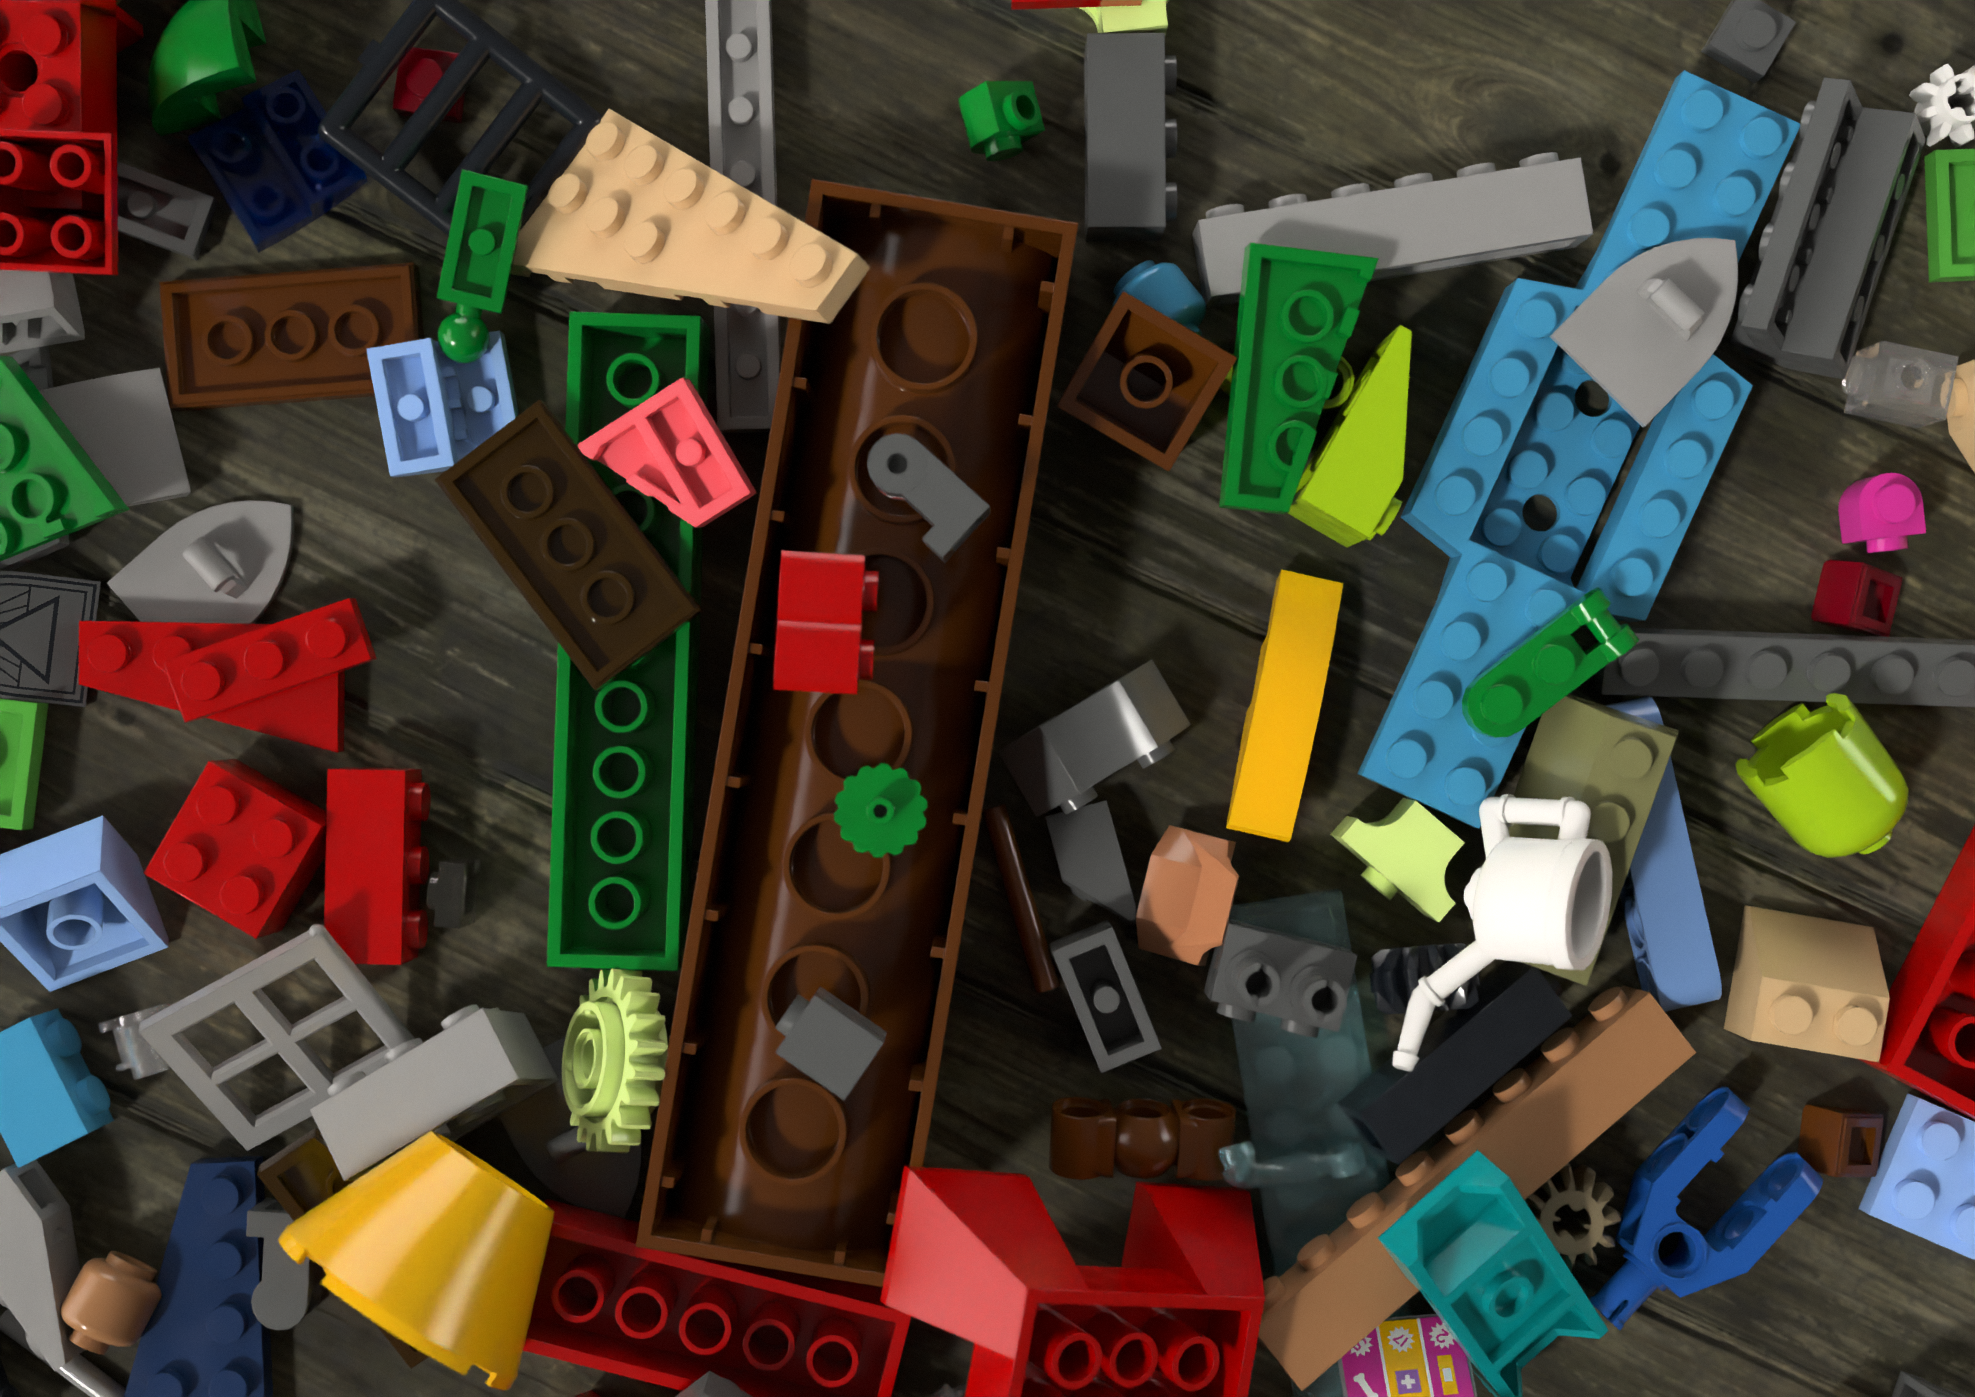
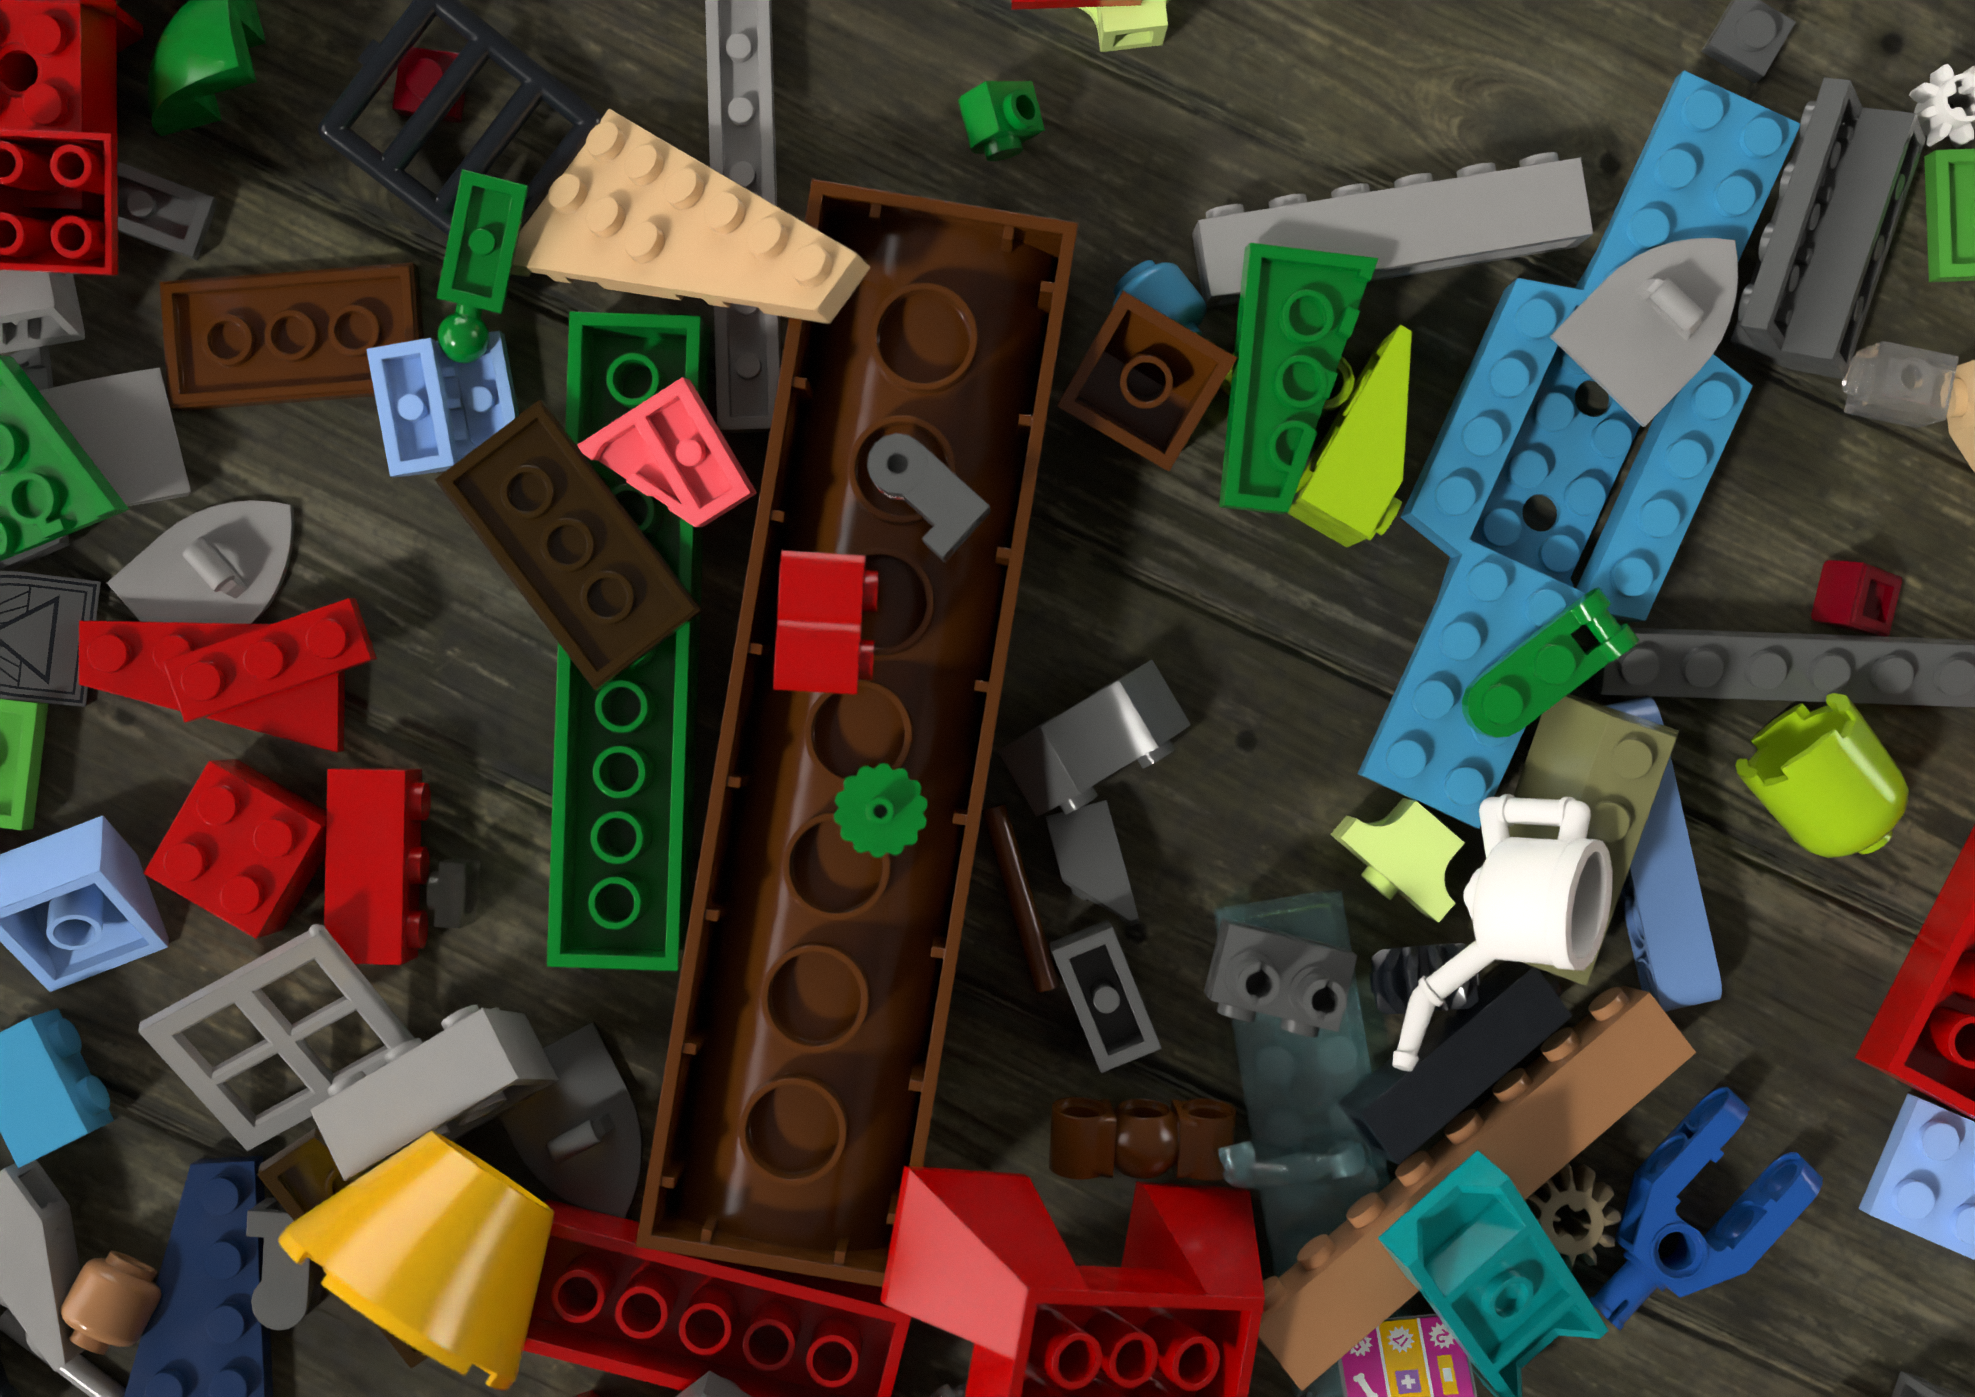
(132, 1047): clear brick -> none
(275, 163): clear blue slope -> none
(614, 1060): yellowish green gear -> none
(829, 1041): dark grey brick -> none
(1128, 136): dark grey brick -> none
(1187, 895): nougat slope -> none
(1284, 706): yellow slope -> none
(1808, 984): tan slope -> none
(1840, 1140): reddish brown slope -> none
(1881, 512): dark pink plate -> none

